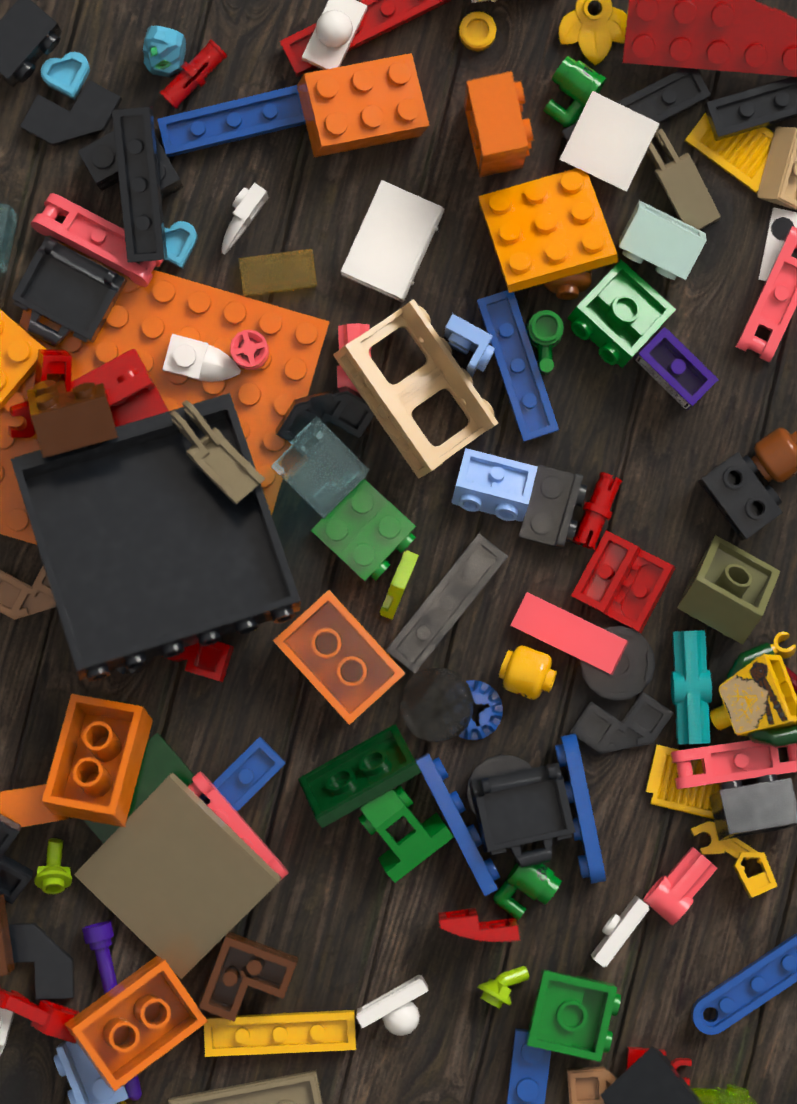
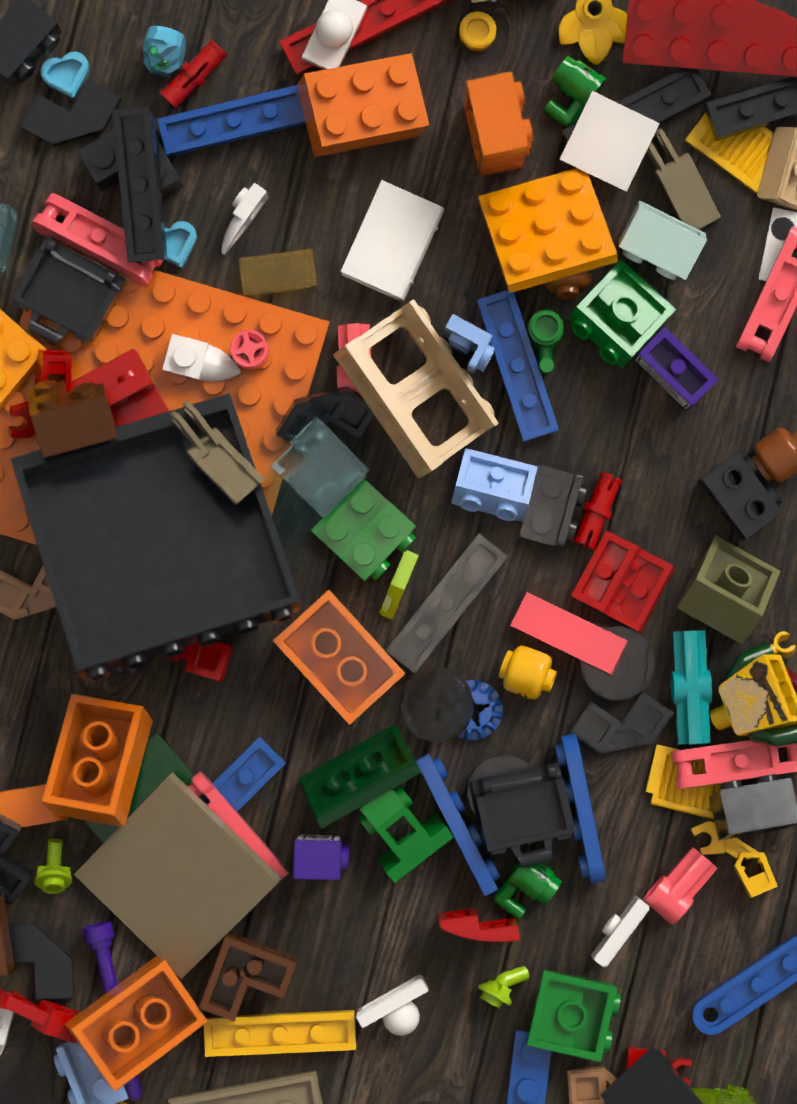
(320, 857): none -> dark purple brick

